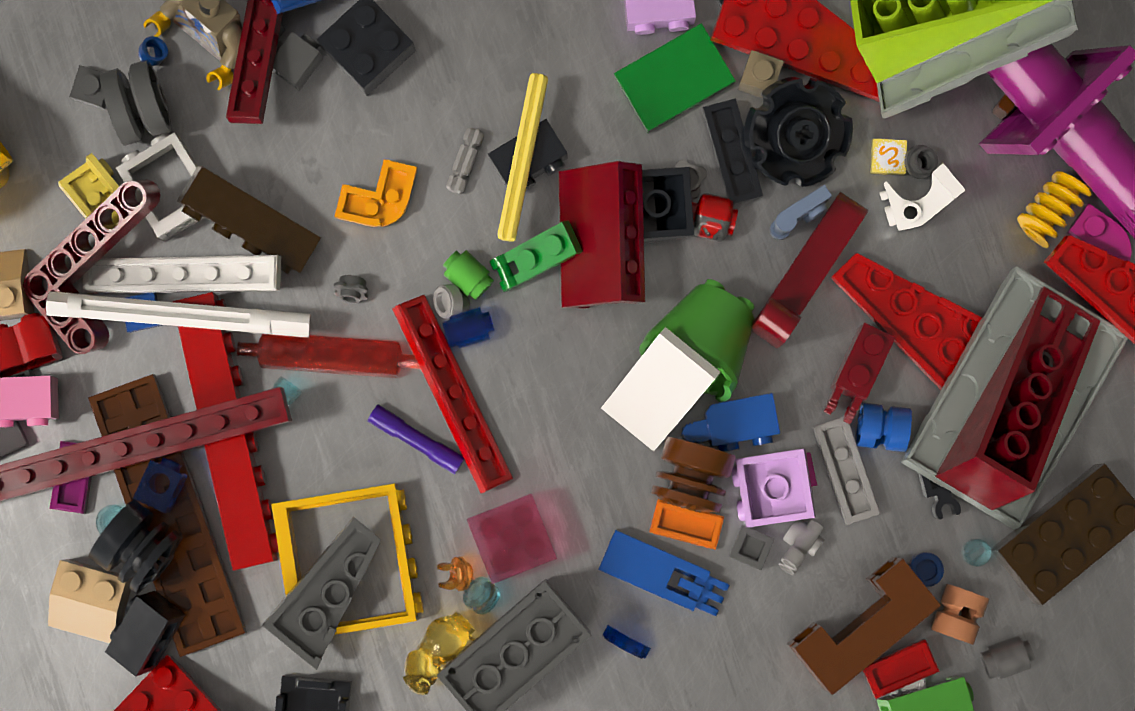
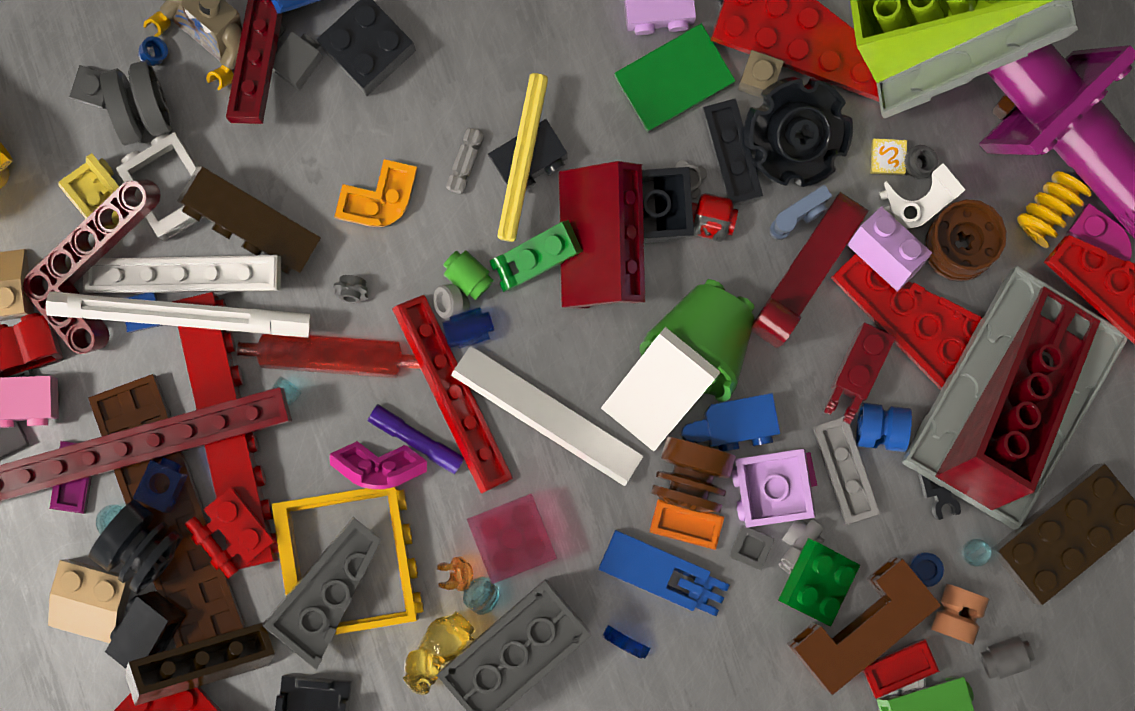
(199, 663): none -> dark brown brick
(239, 527): none -> red plate
(376, 472): none -> dark pink plate
(547, 415): none -> white tile
(819, 582): none -> green plate
(889, 248): none -> lavender brick
(968, 222): none -> reddish brown wheel

